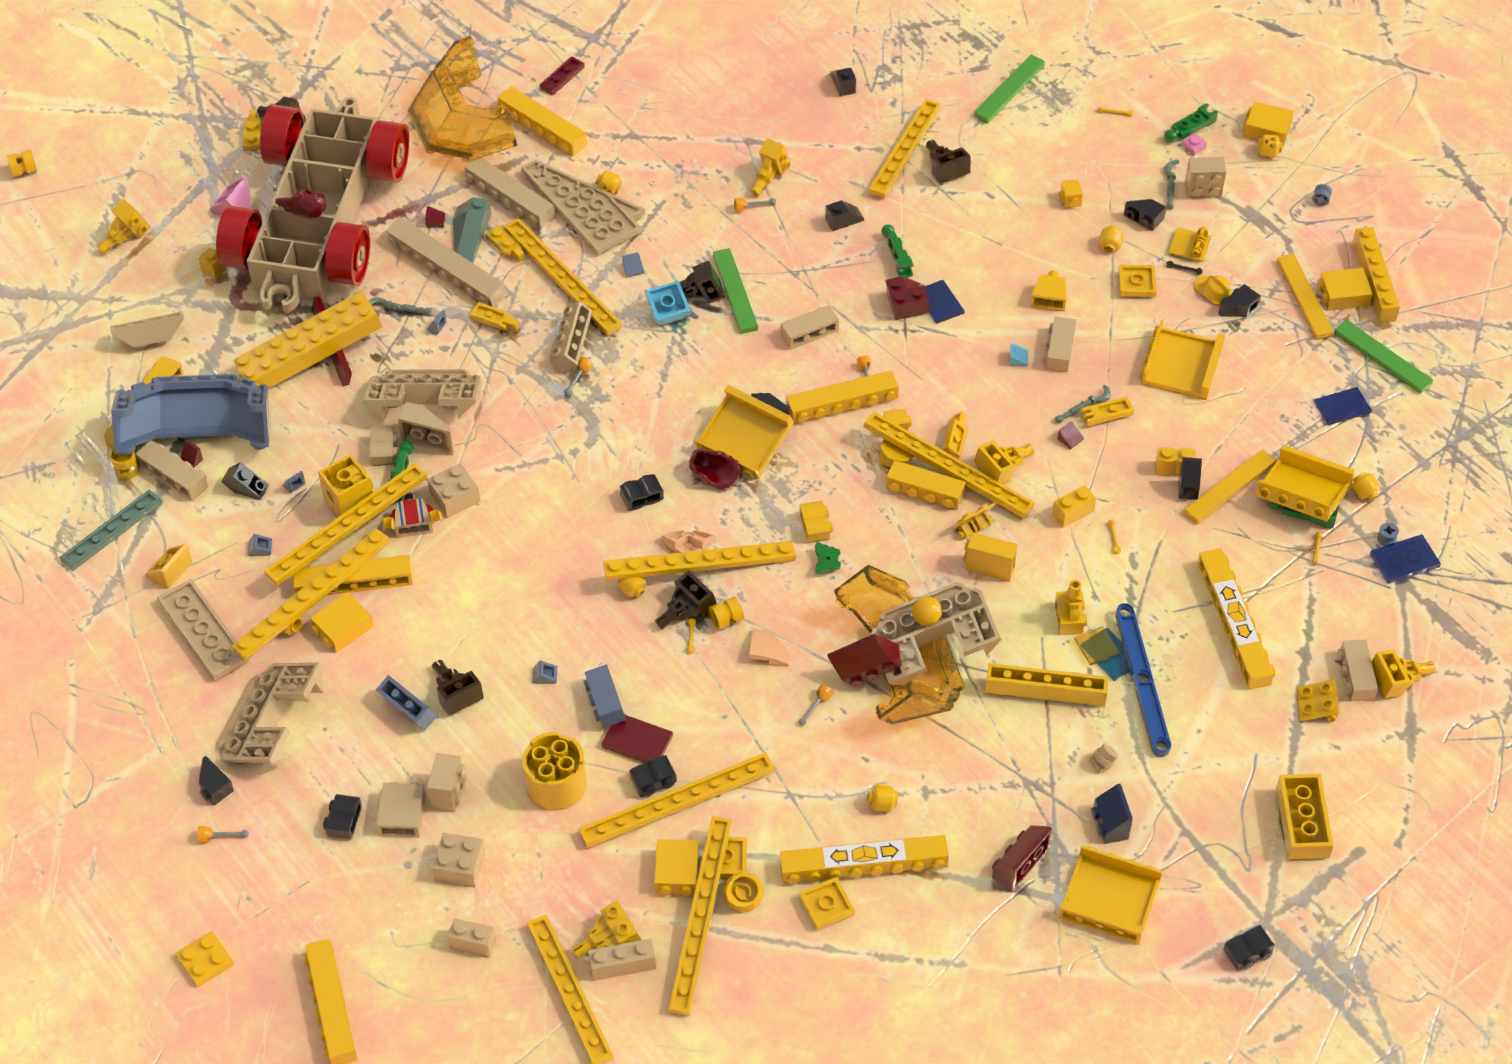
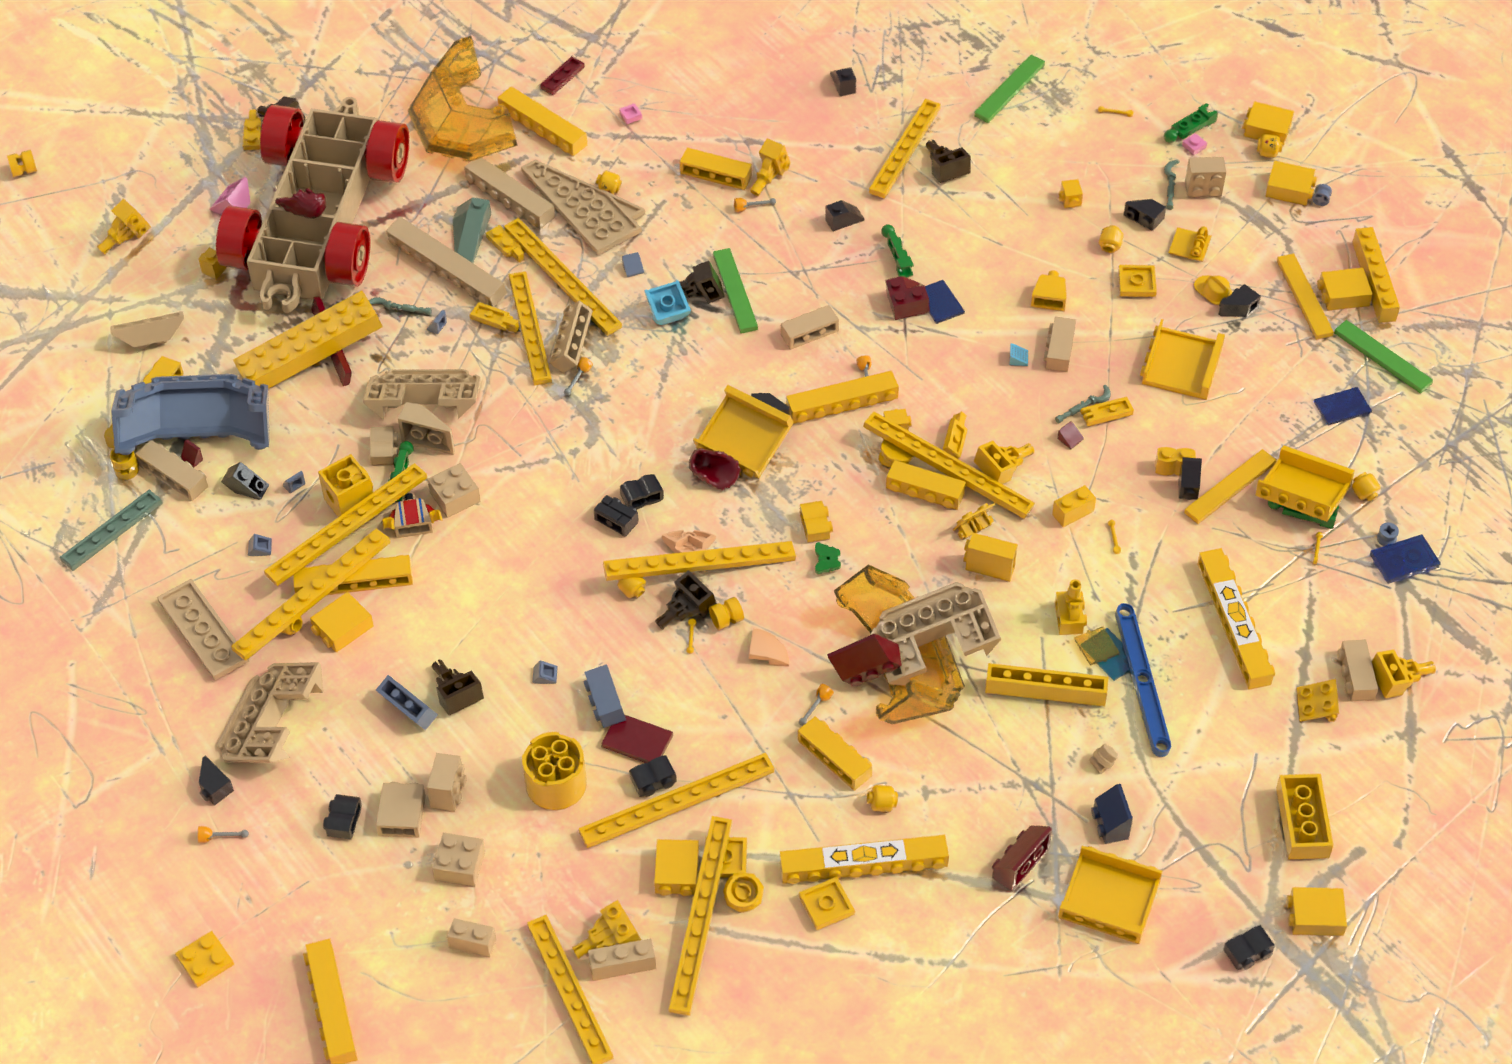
(170, 565): yellow slope -> none
(434, 217): dark red slope -> none
(530, 328): none -> yellow tile
(616, 515): none -> black brick
(630, 113): none -> bright pink plate
(715, 168): none -> yellow brick
(835, 753): none -> yellow brick
(926, 611): yellow hair -> none
(1170, 264): black hinge -> none
(1291, 183): none -> yellow brick
(1317, 911): none -> yellow brick

